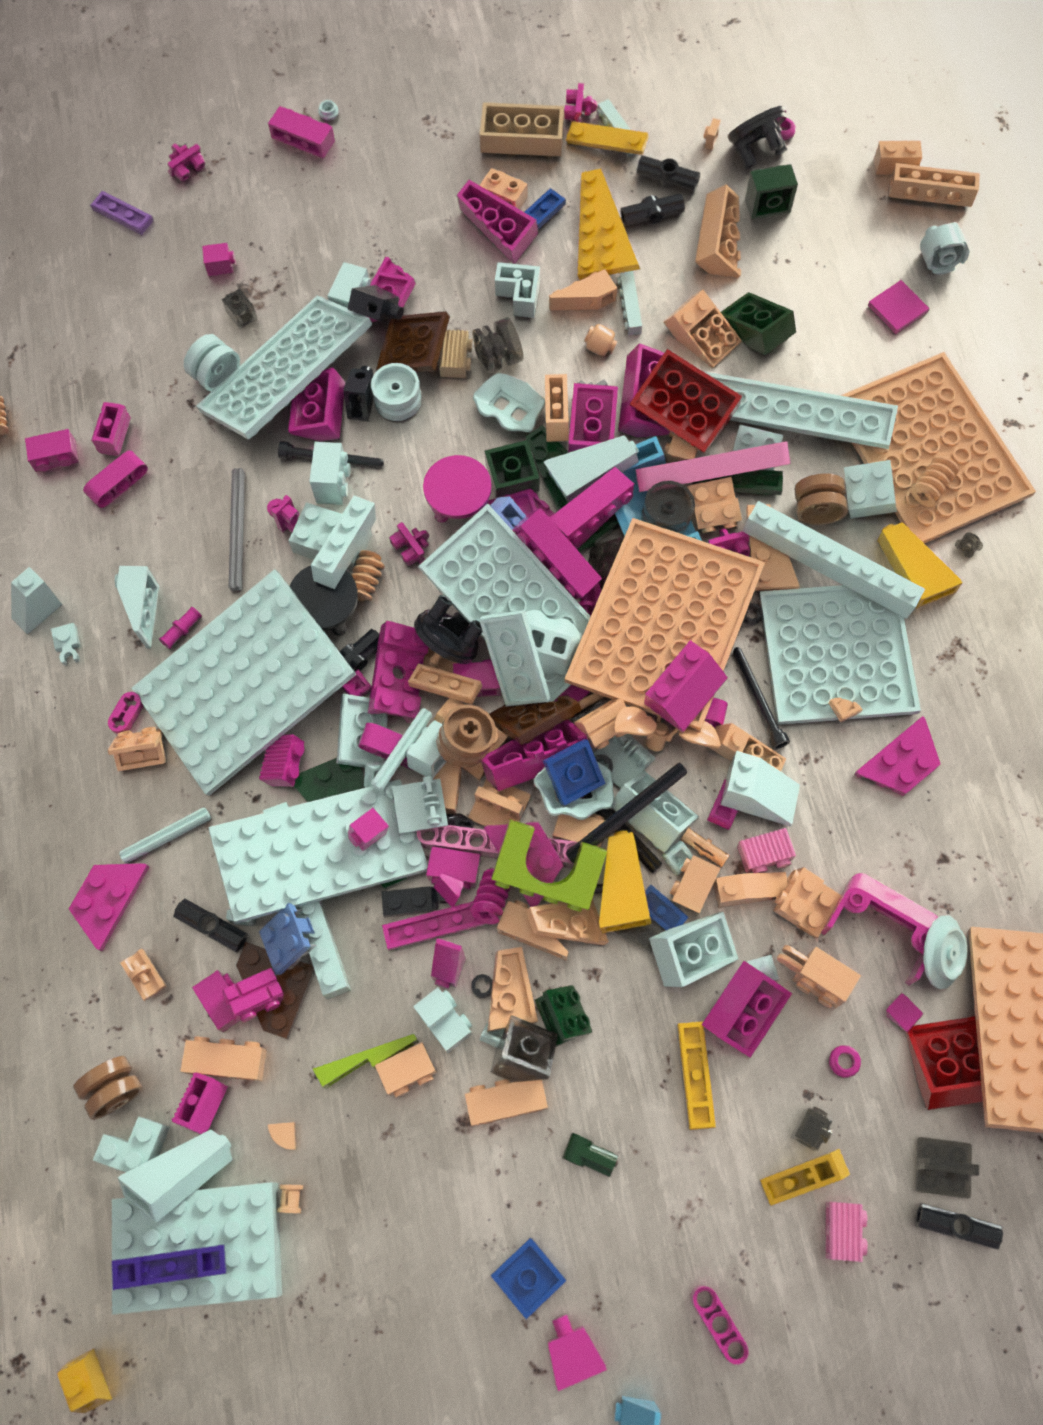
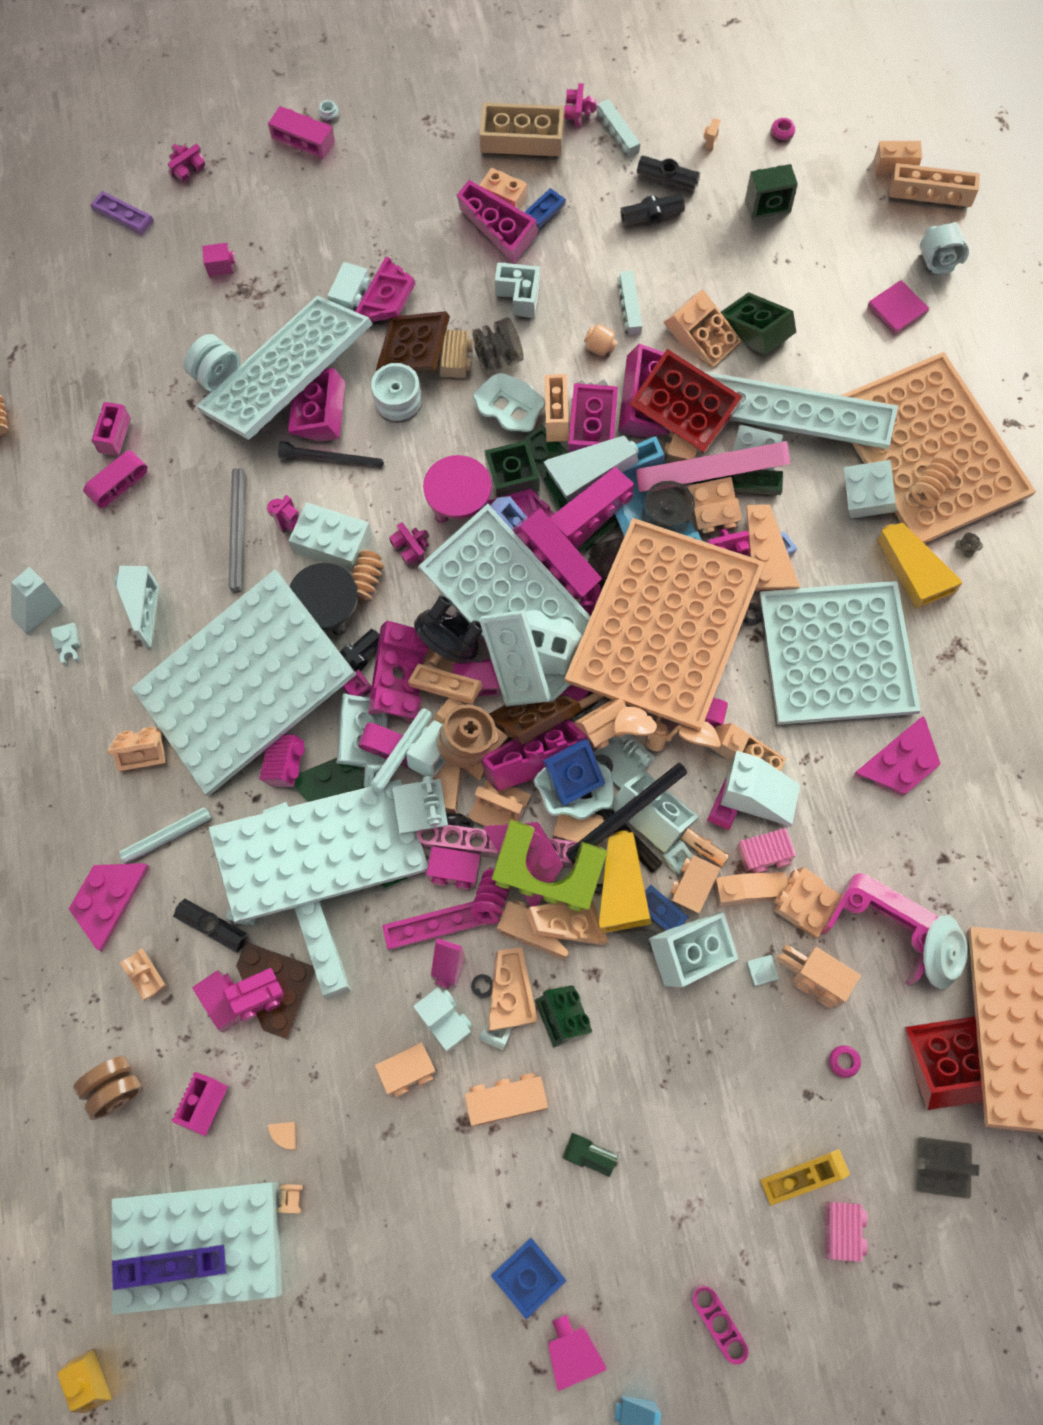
(51, 450): dark pink brick -> none
(124, 713): dark pink beam -> none
(141, 1147): light aqua brick -> none
(174, 1175): light aqua slope -> none
(180, 627): dark pink pin -> none
(224, 1059): light nougat brick -> none
(239, 308): clear smoke brick -> none
(285, 938): medium blue piece -> none
(329, 473): light aqua brick -> none
(337, 1070): lime slope -> none
(343, 542): light aqua brick -> none
(359, 384): black torso -> none
(367, 829): dark pink brick -> none
(375, 303): black torso -> none
(410, 901): black hinge -> none
(449, 888): dark pink slope -> none
(524, 1052): clear smoke slope -> none
(588, 294): light nougat slope -> none
(601, 230): yellow wing -> none
(607, 138): yellow plate -> none
(685, 686): dark pink slope -> none
(696, 1076): yellow plate -> none
(719, 234): light nougat wedge -> none
(746, 1009): dark pink slope -> none
(758, 127): black piece -> none
(778, 738): black piece -> none
(812, 1128): clear smoke brick -> none
(820, 499): medium nougat wheel -> none
(833, 560): light aqua brick -> none
(844, 708): light nougat tile -> none
(903, 1012): dark pink slope -> none
(974, 1230): black piece -> none

